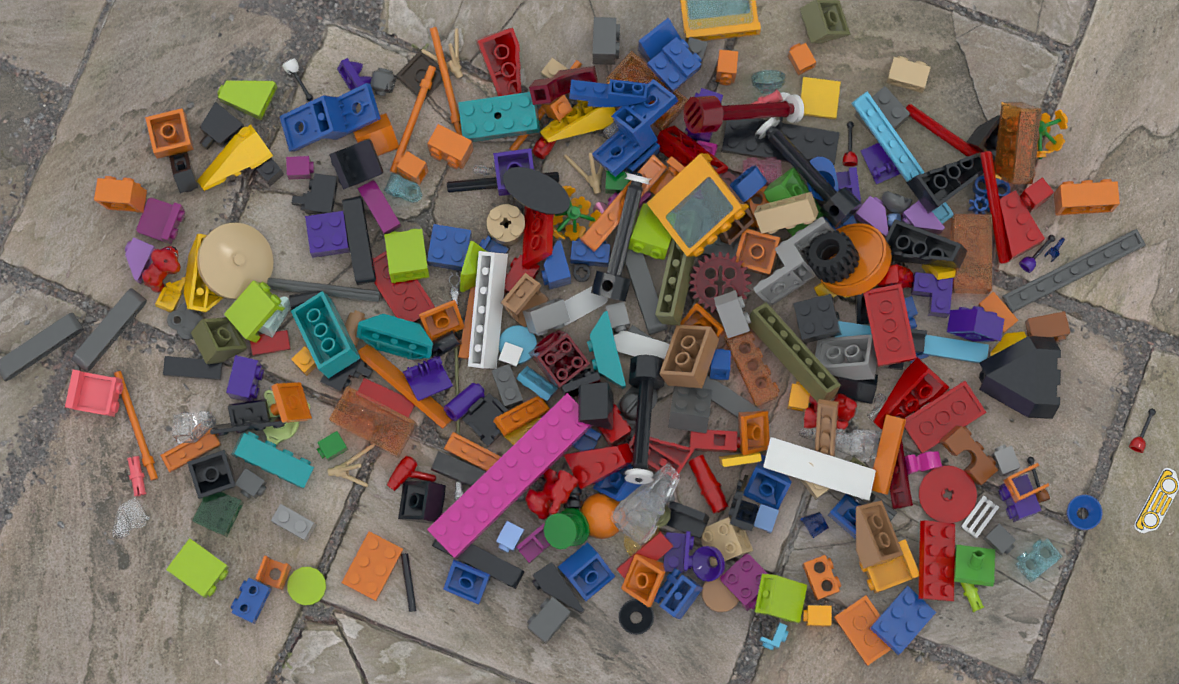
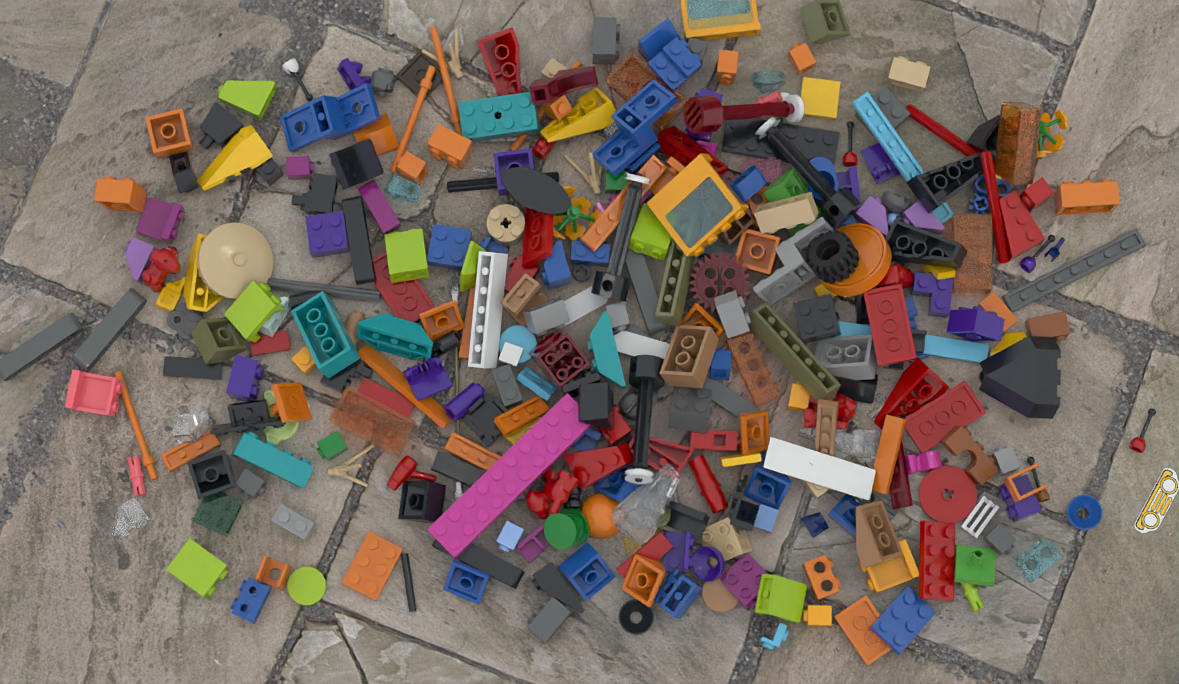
(614, 94): blue slope -> none

